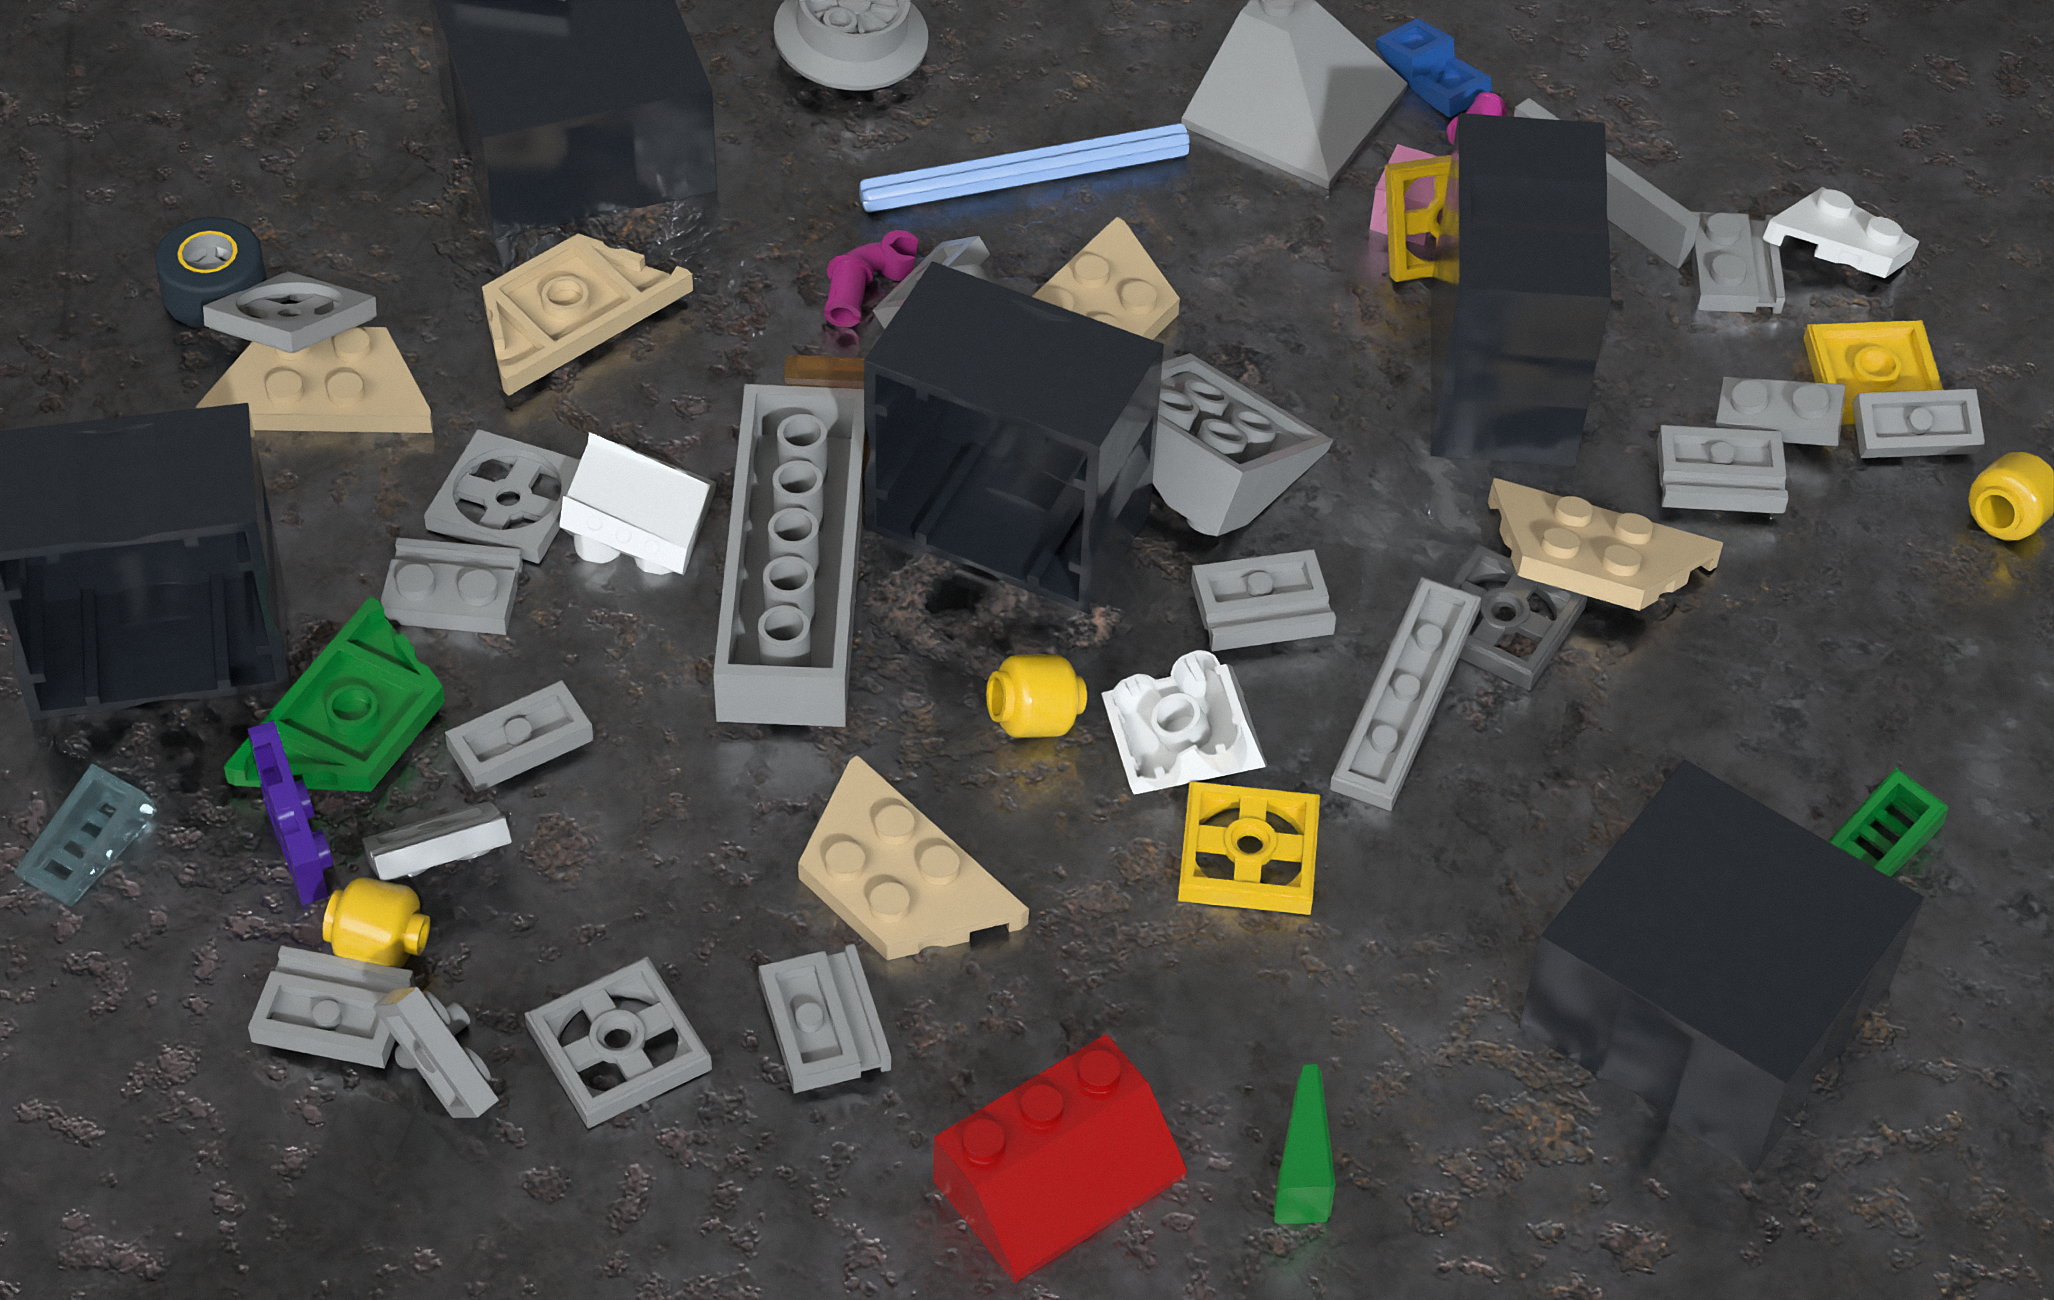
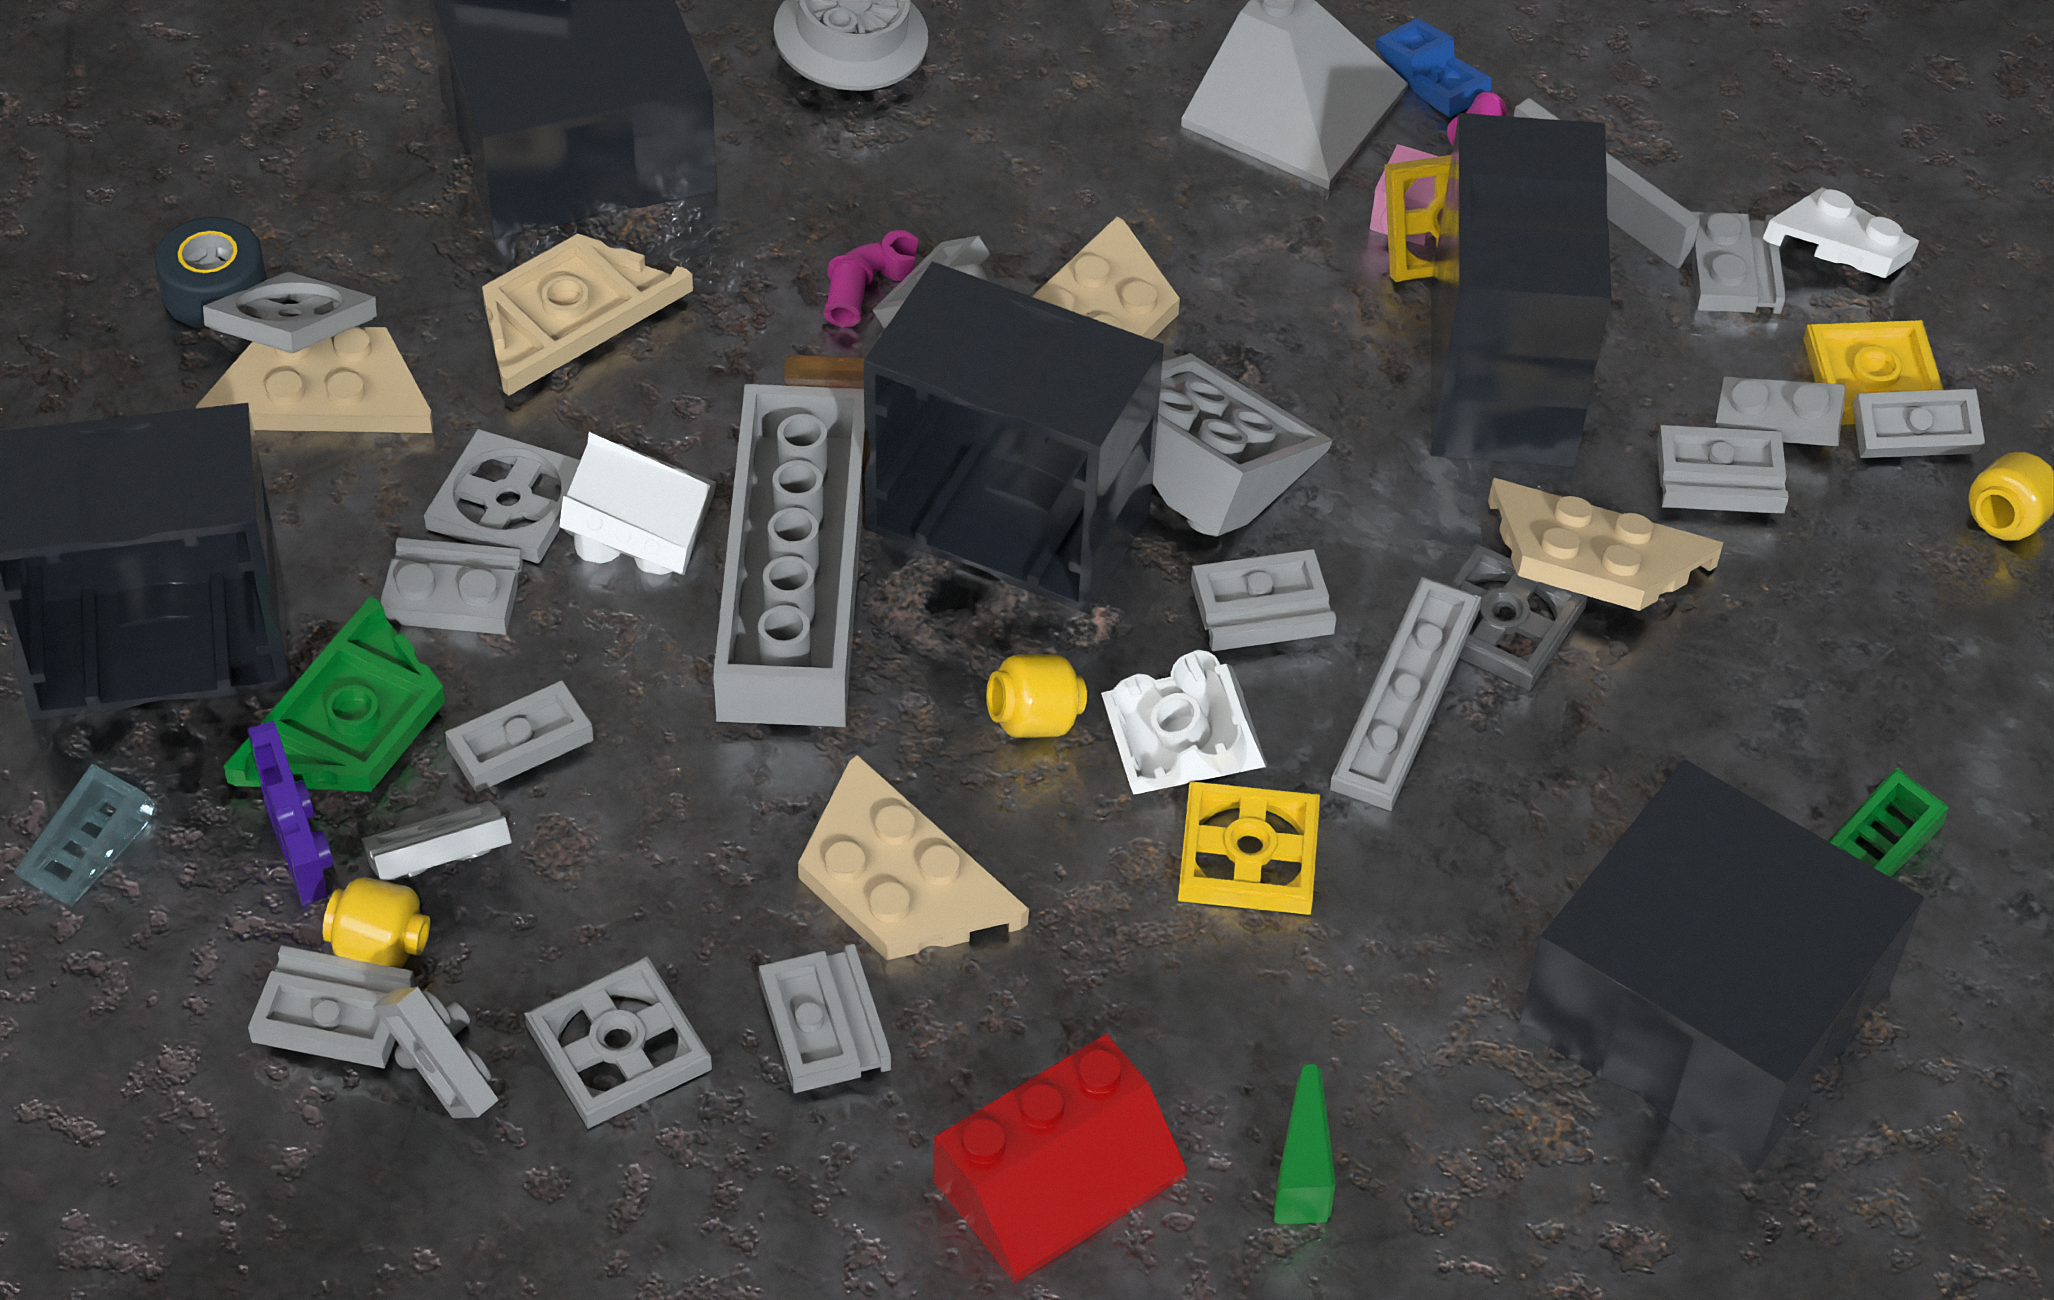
(1023, 167): light blue axle -> none

